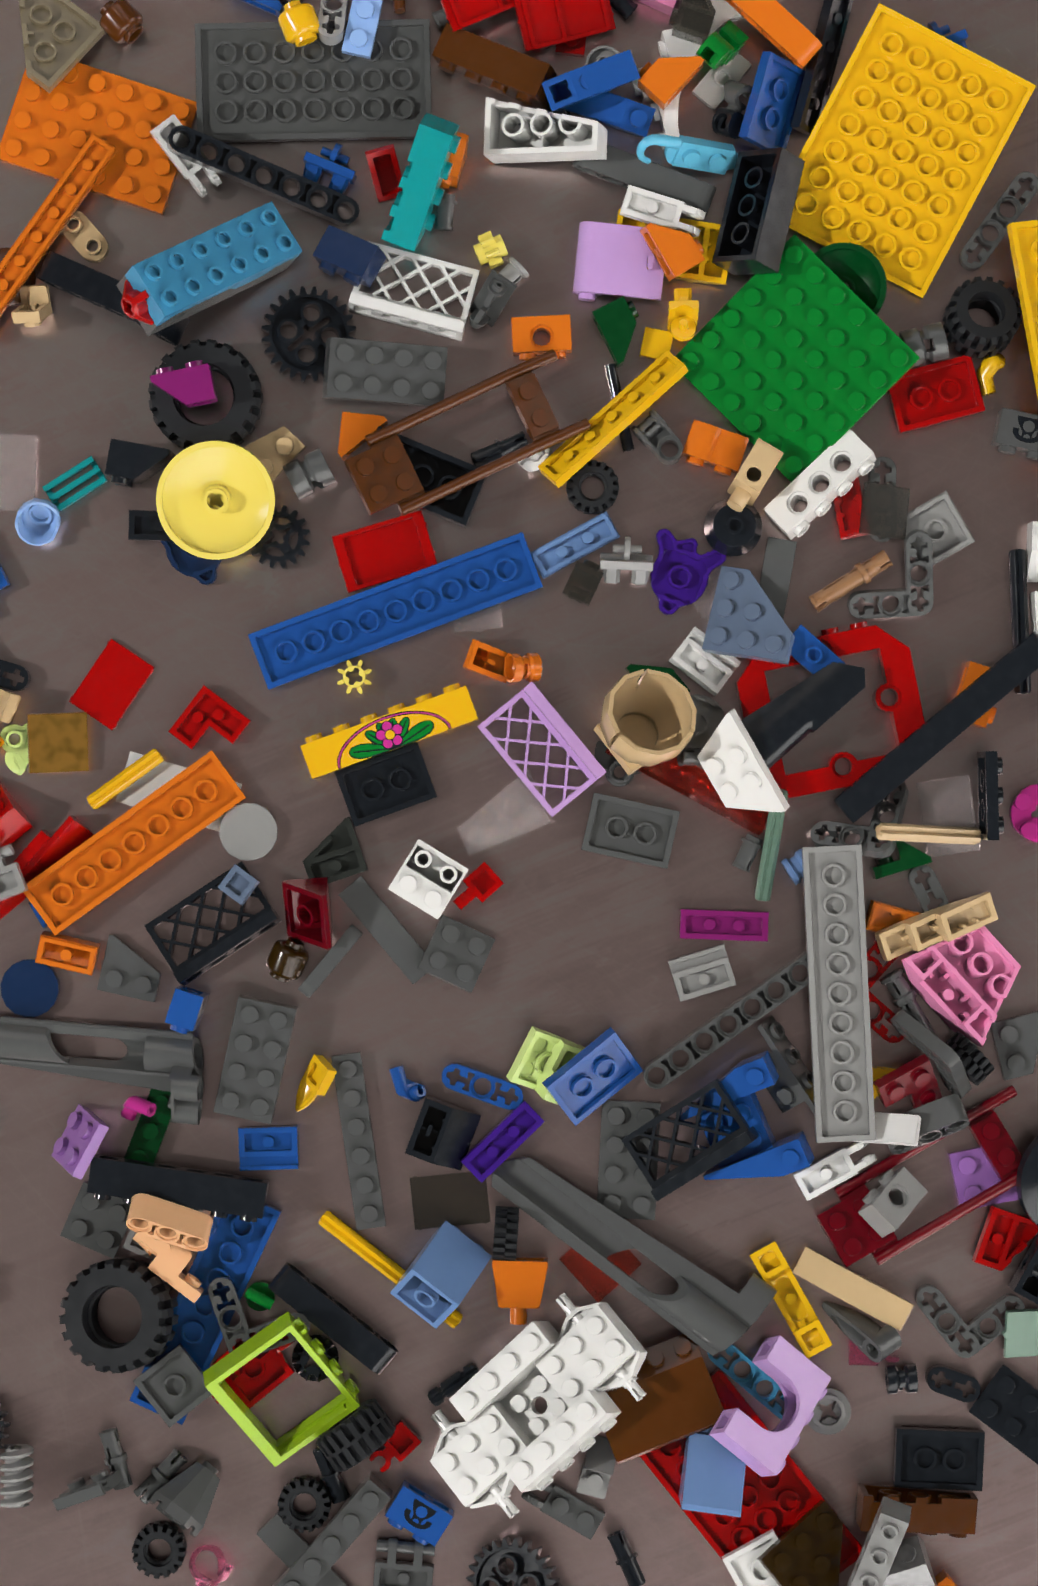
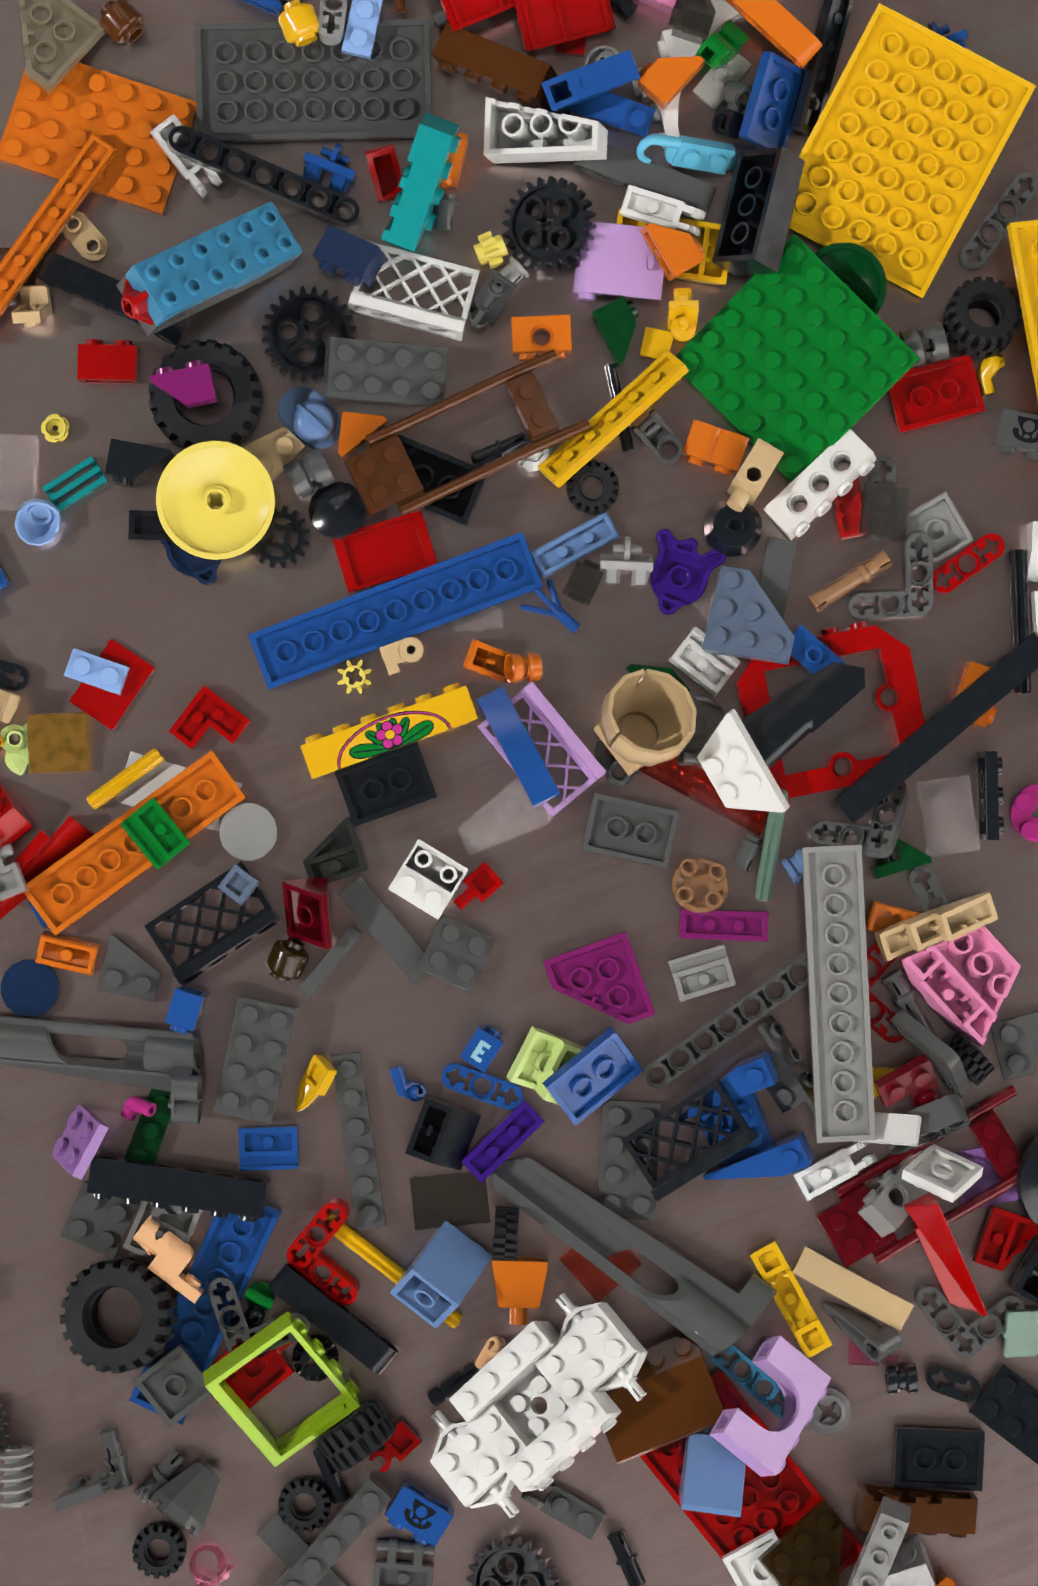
(55, 420): none -> light yellow plate
(96, 671): none -> light blue plate
(108, 363): none -> red brick
(155, 833): none -> green plate
(169, 1222): light nougat beam -> none
(254, 1315): none -> black arm
(309, 417): none -> medium blue piece
(315, 1257): none -> red beam
(337, 510): none -> black dish
(406, 650): none -> tan leg
(482, 1047): none -> blue brick
(490, 1350): none -> light nougat arm
(518, 747): none -> blue slope
(524, 225): none -> black gear
(556, 608): none -> blue plant
(597, 1469): light grey slope -> none
(603, 978): none -> magenta plate
(700, 885): none -> medium nougat dish
(928, 833): tan axle -> none
(942, 1173): none -> white plate
(944, 1253): none -> red wedge
(988, 557): none -> red beam

